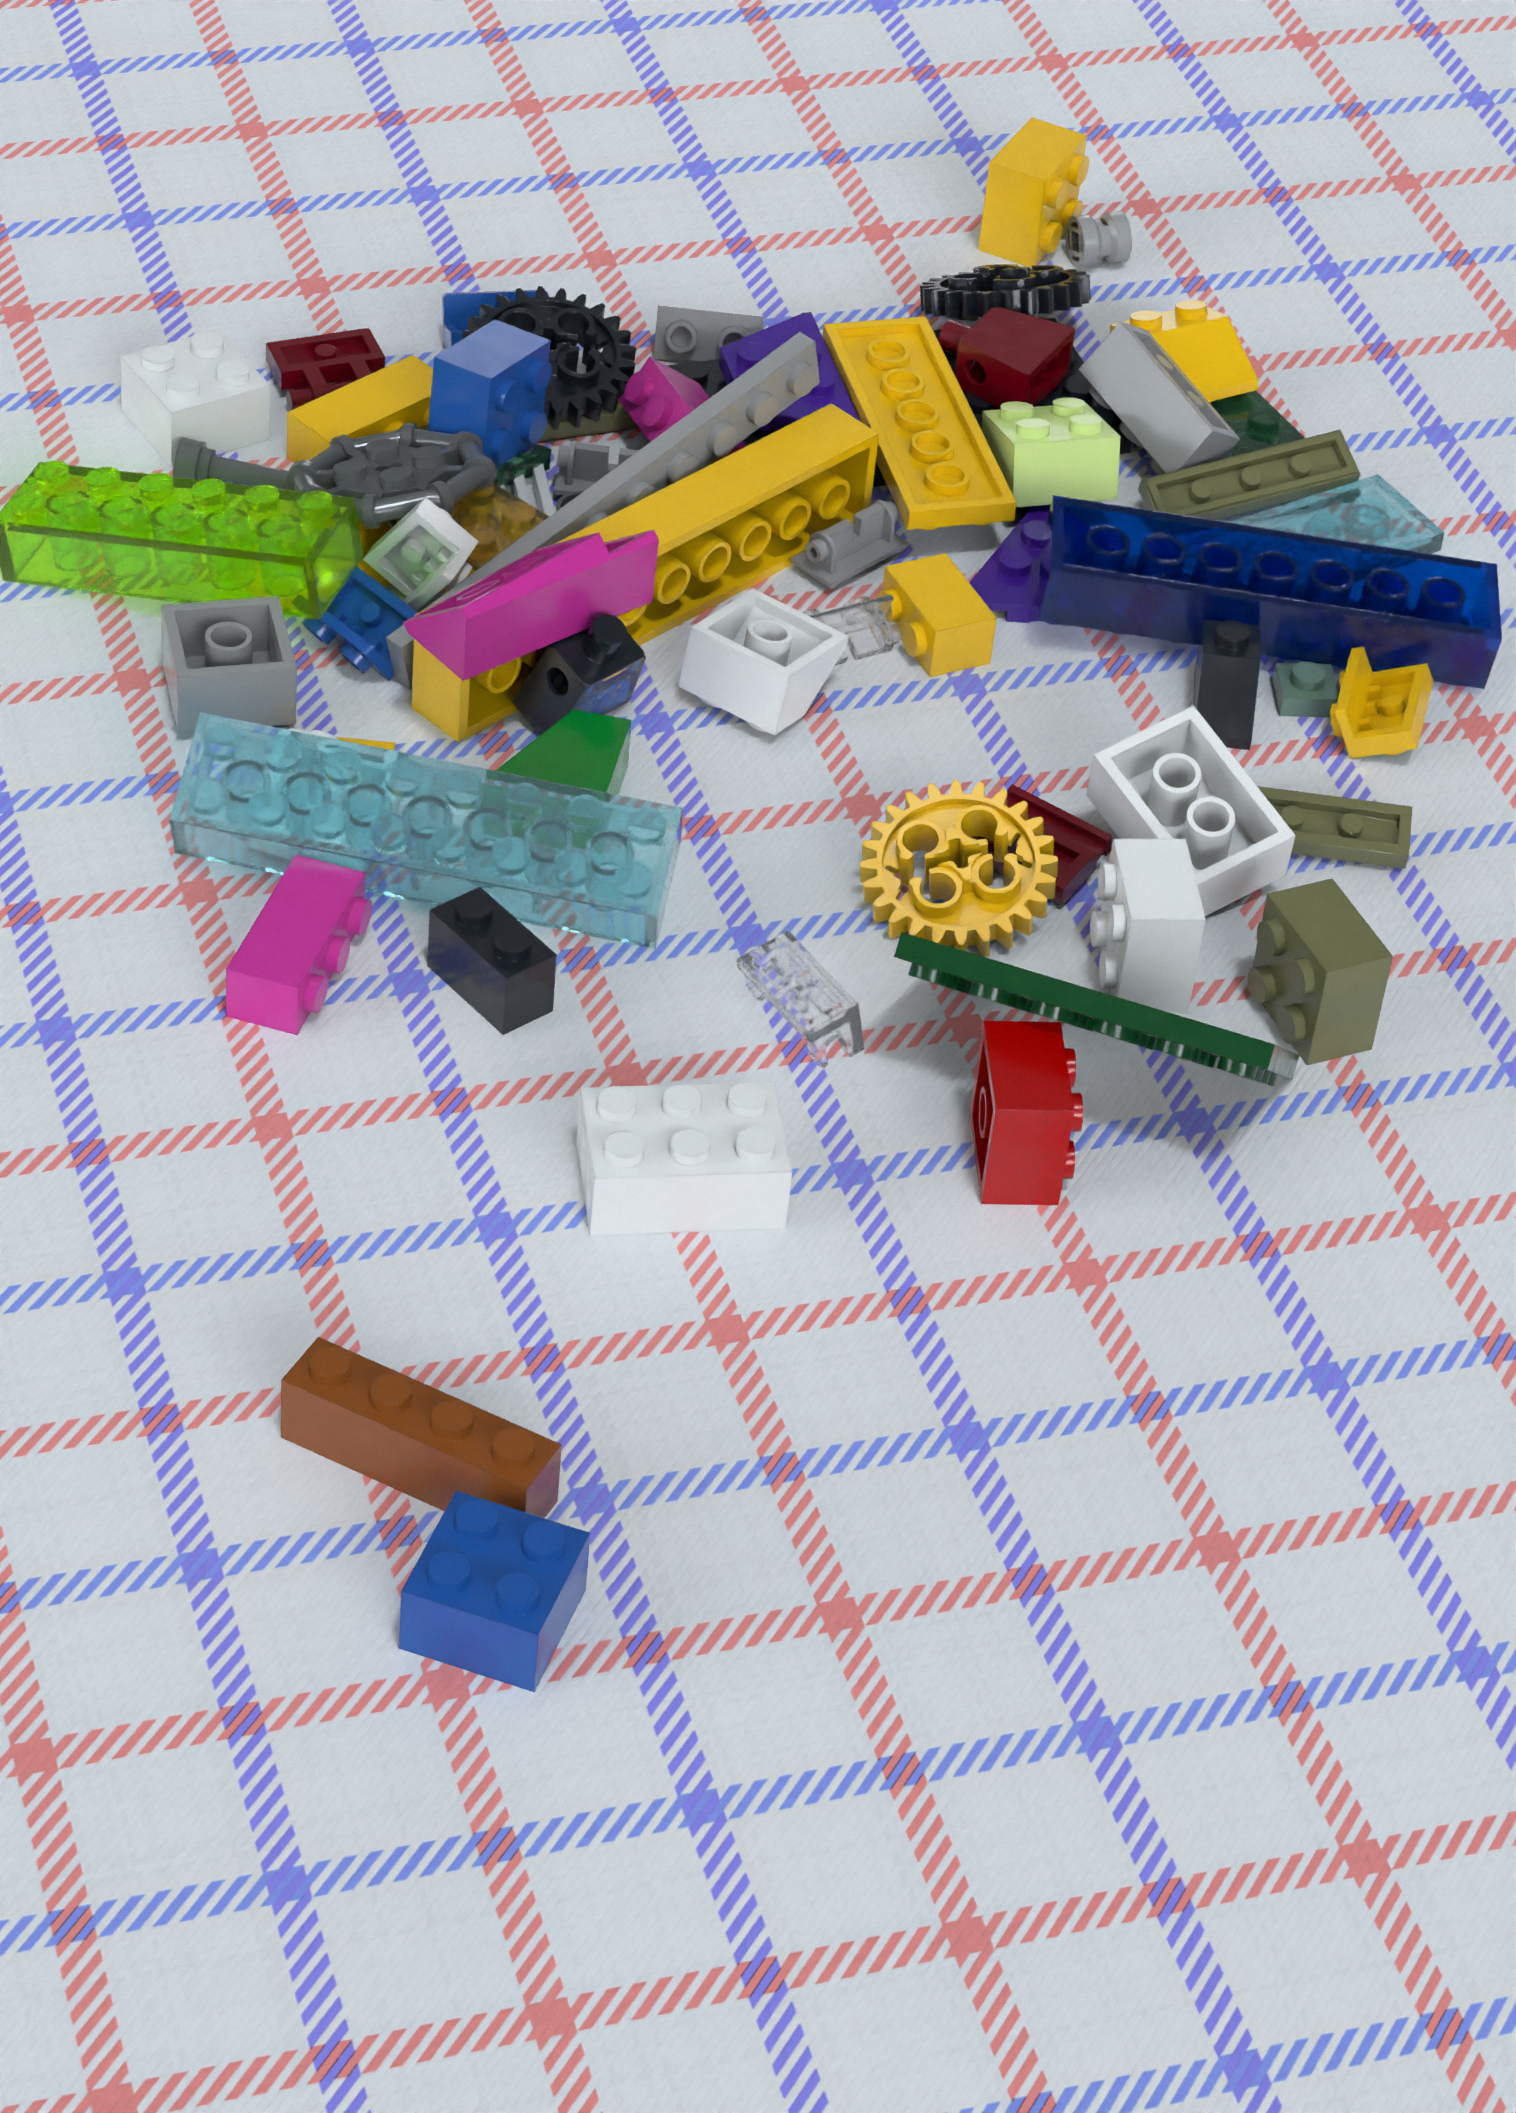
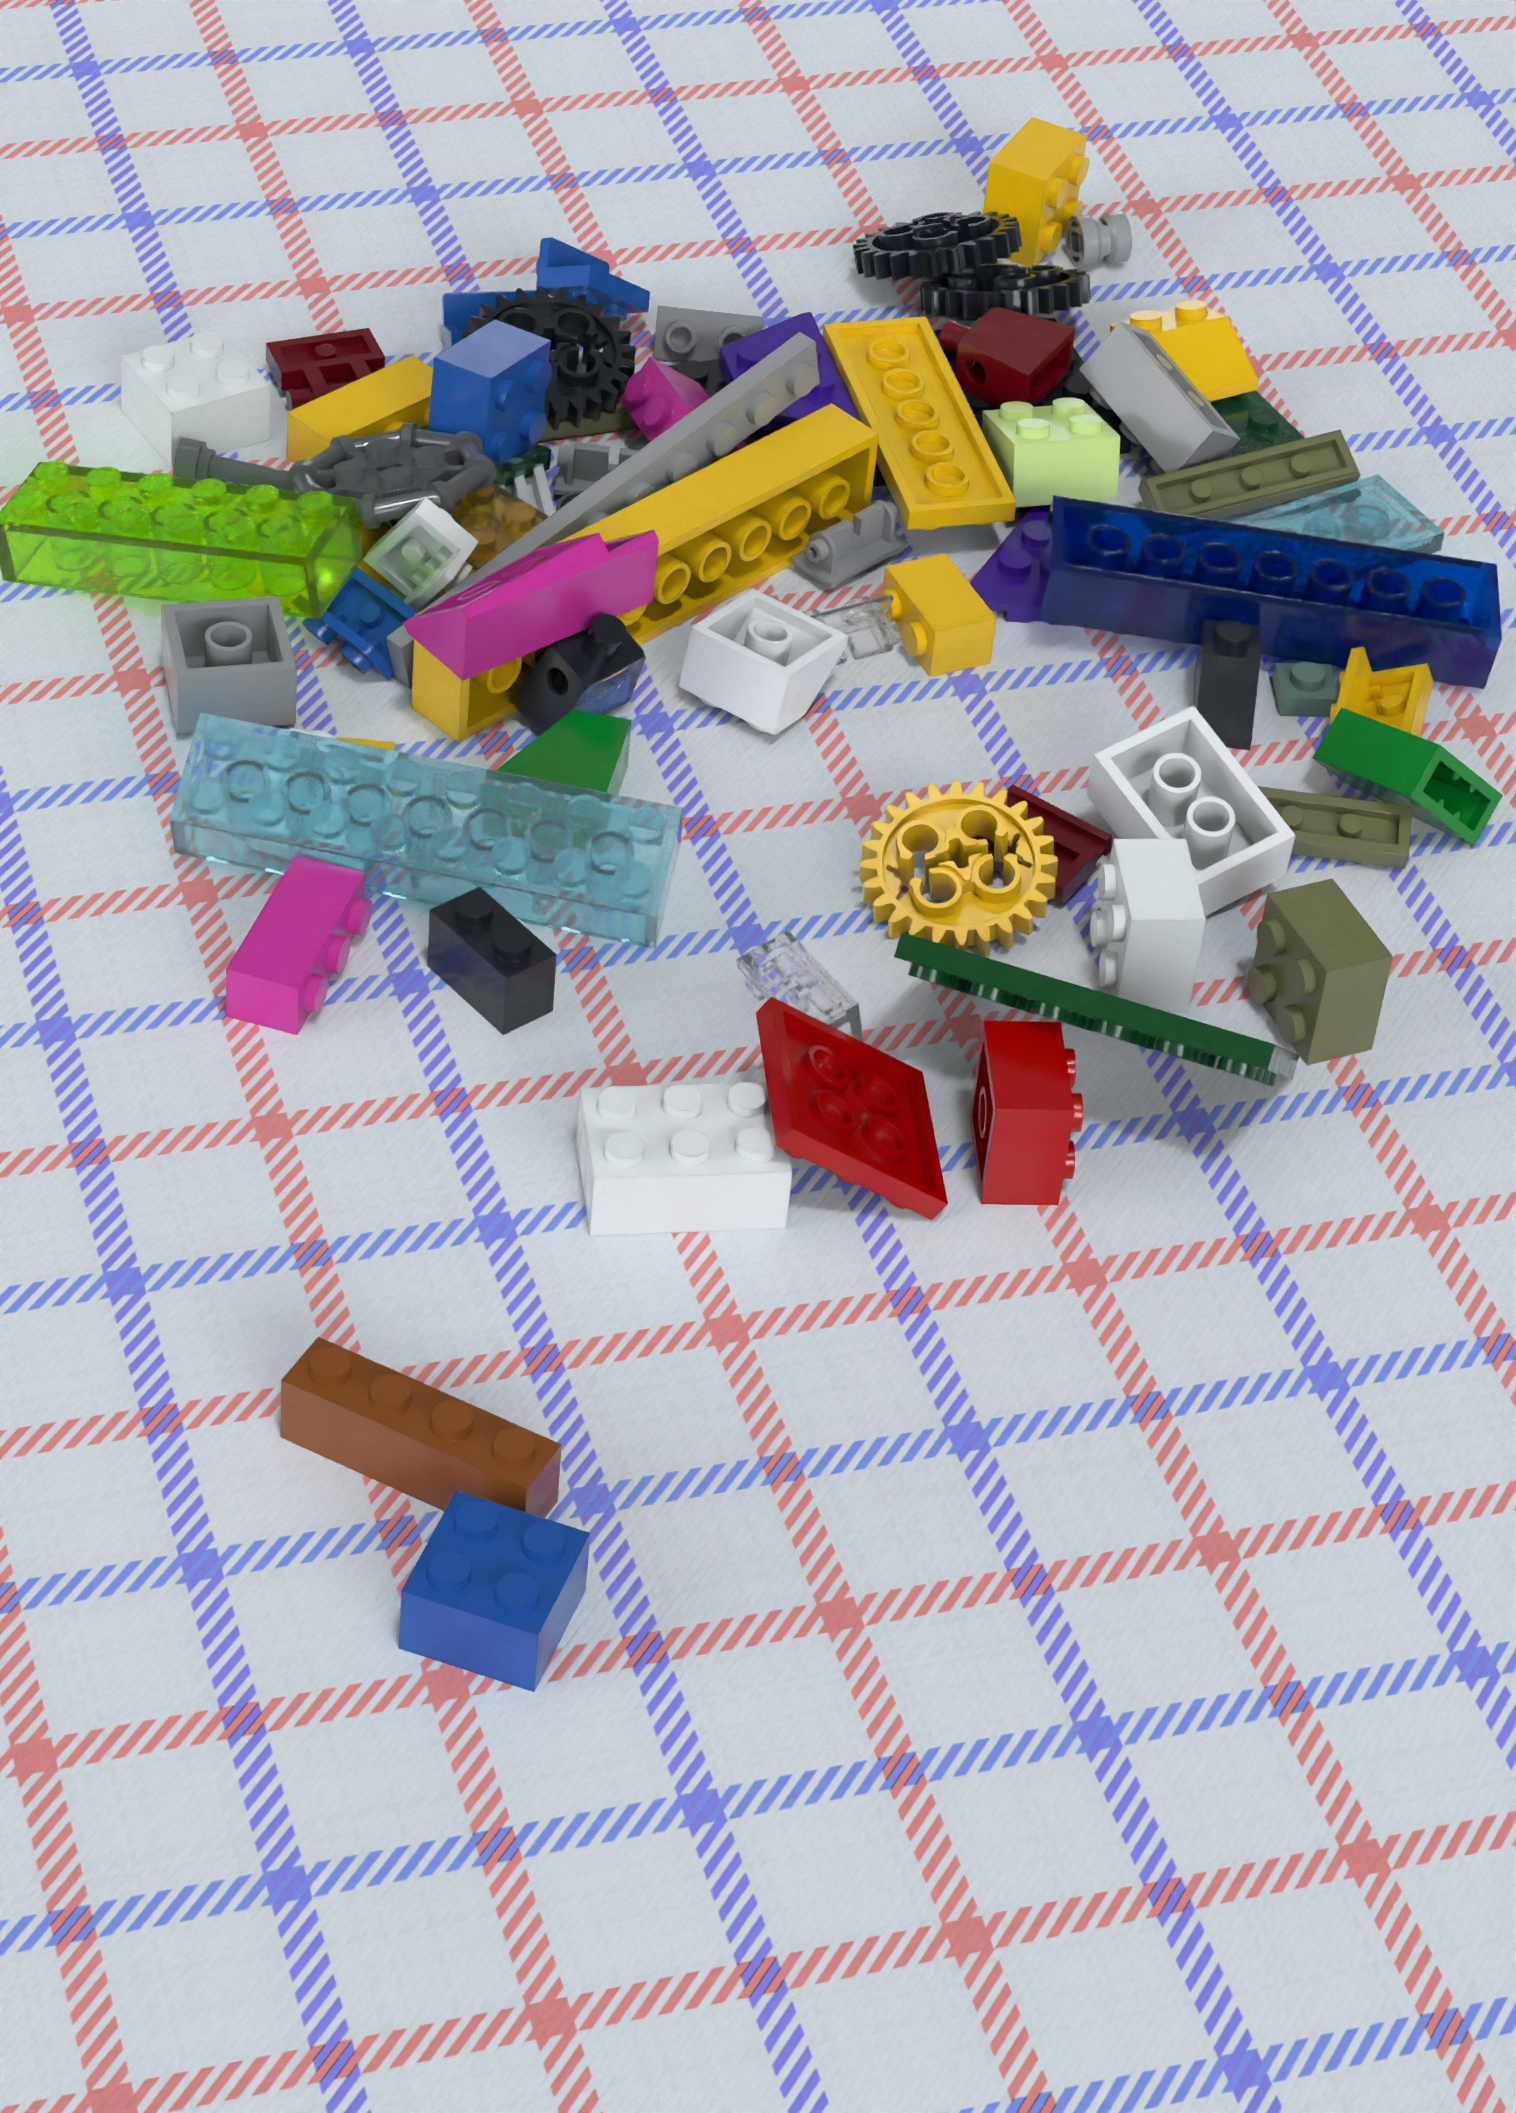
(582, 273): none -> blue bracket
(850, 1109): none -> red plate
(937, 245): none -> black gear
(1409, 773): none -> green slope

